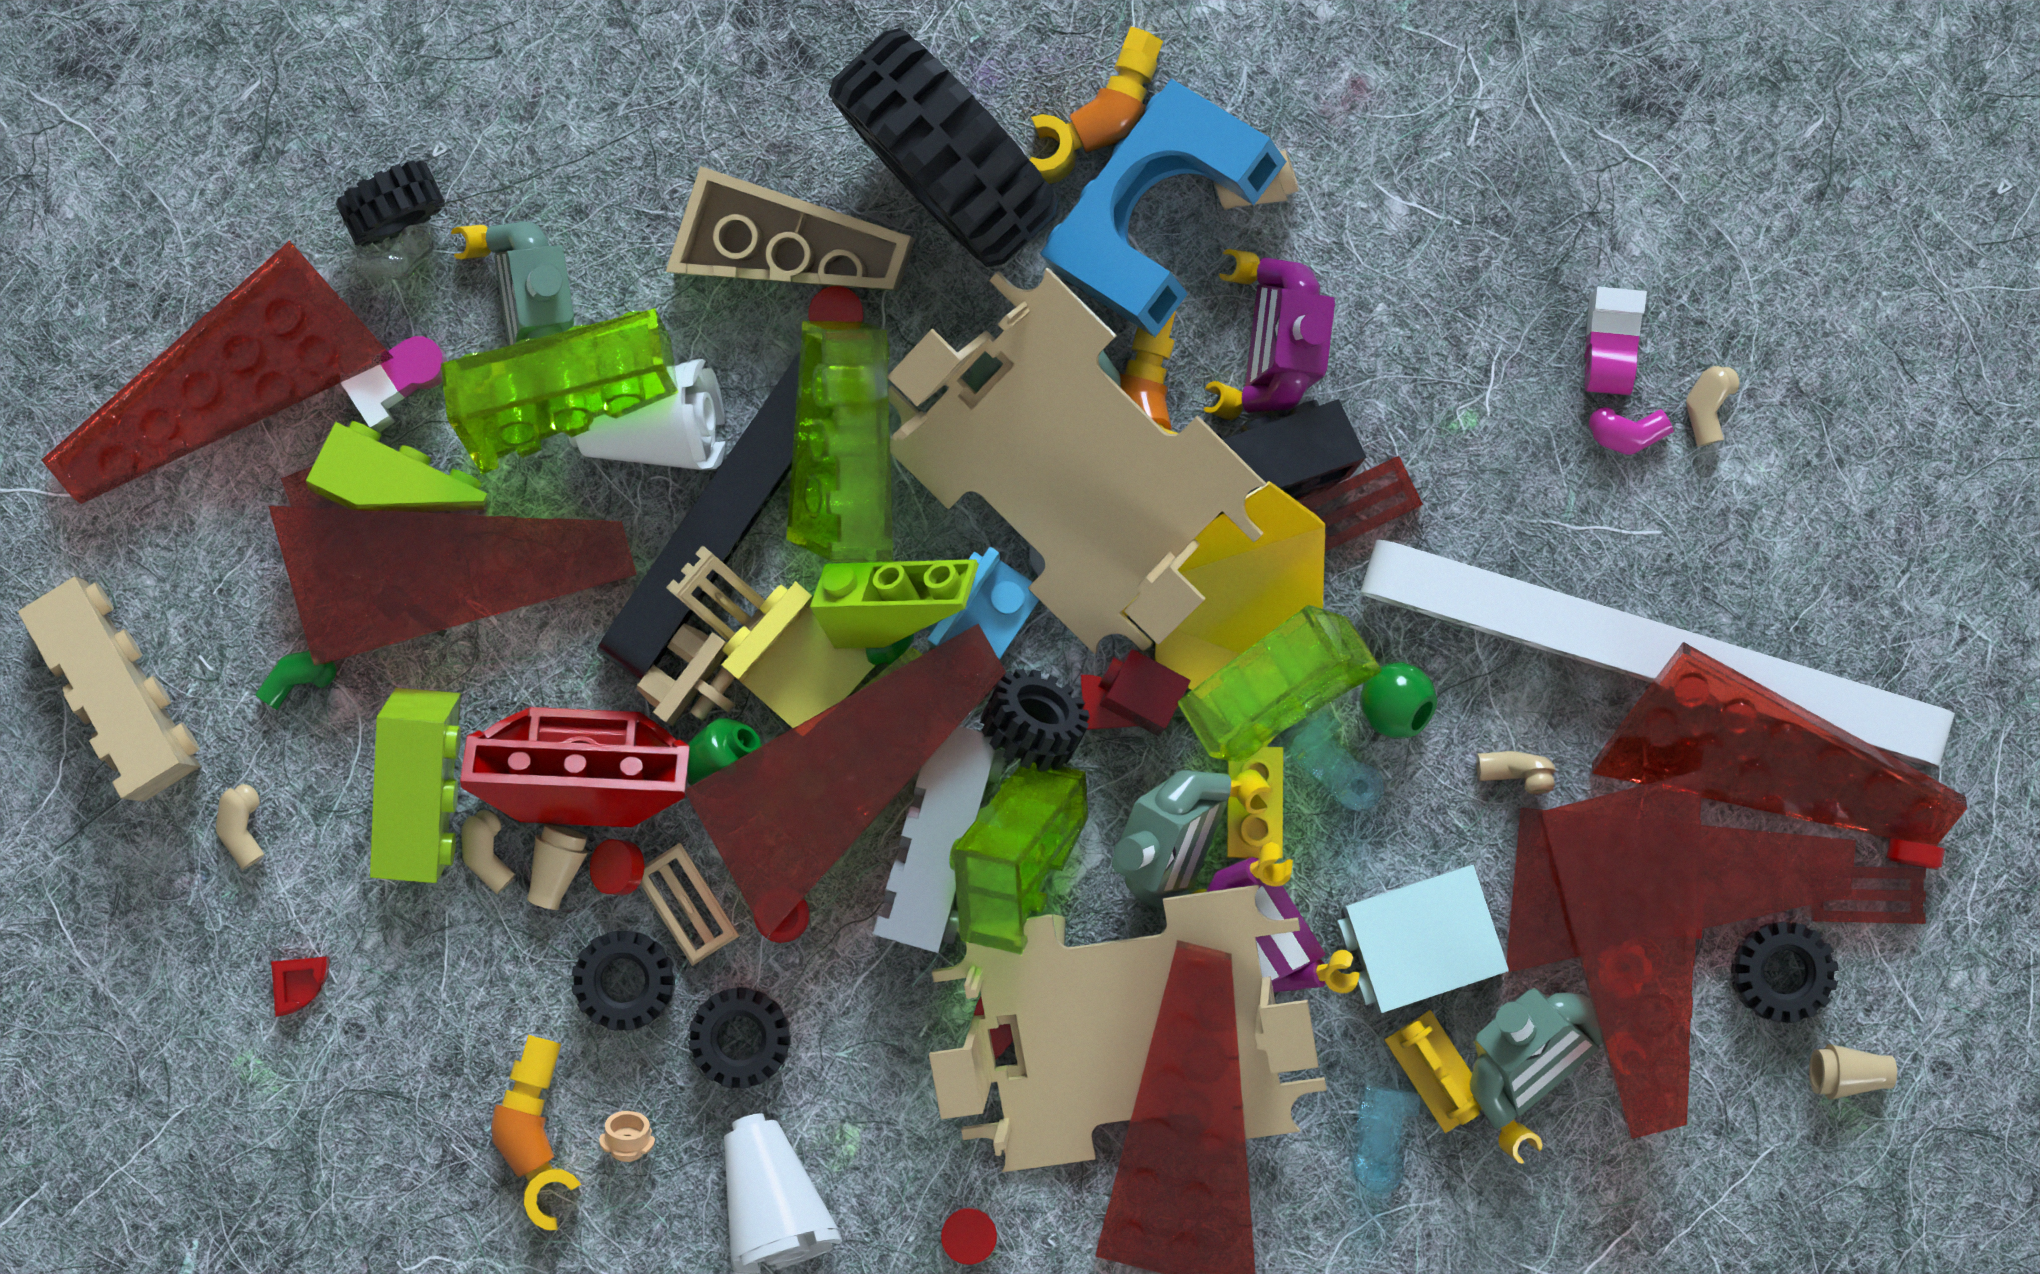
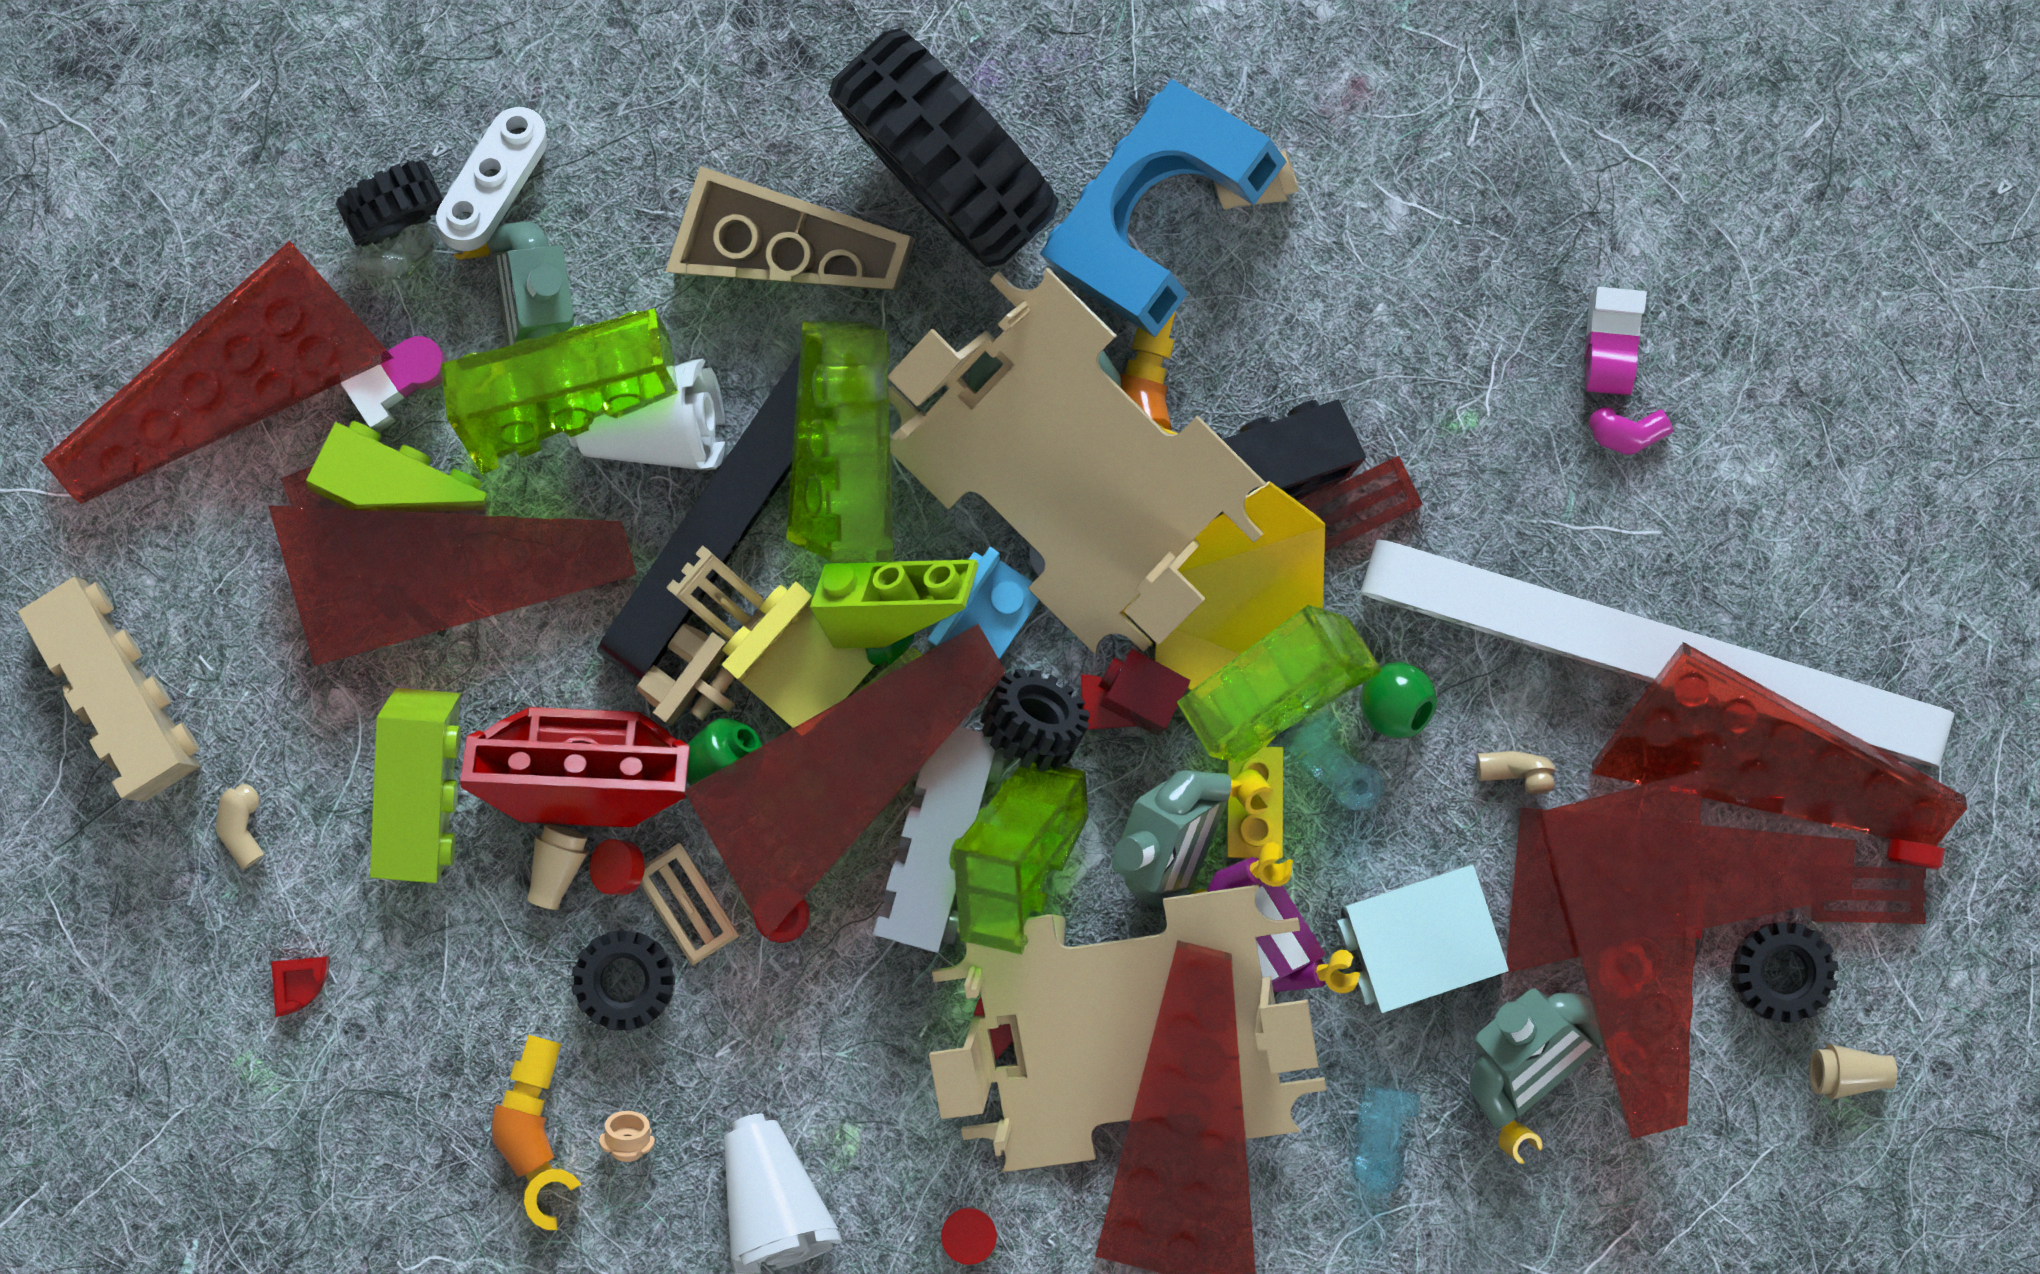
(291, 671): green arm -> none
(478, 850): tan arm -> none
(492, 196): none -> white plate
(706, 1047): black tyre -> none
(835, 304): red tile -> none
(1107, 116): piece -> none
(1286, 340): magenta torso -> none
(1435, 1070): yellow hinge -> none
(1706, 399): tan arm -> none

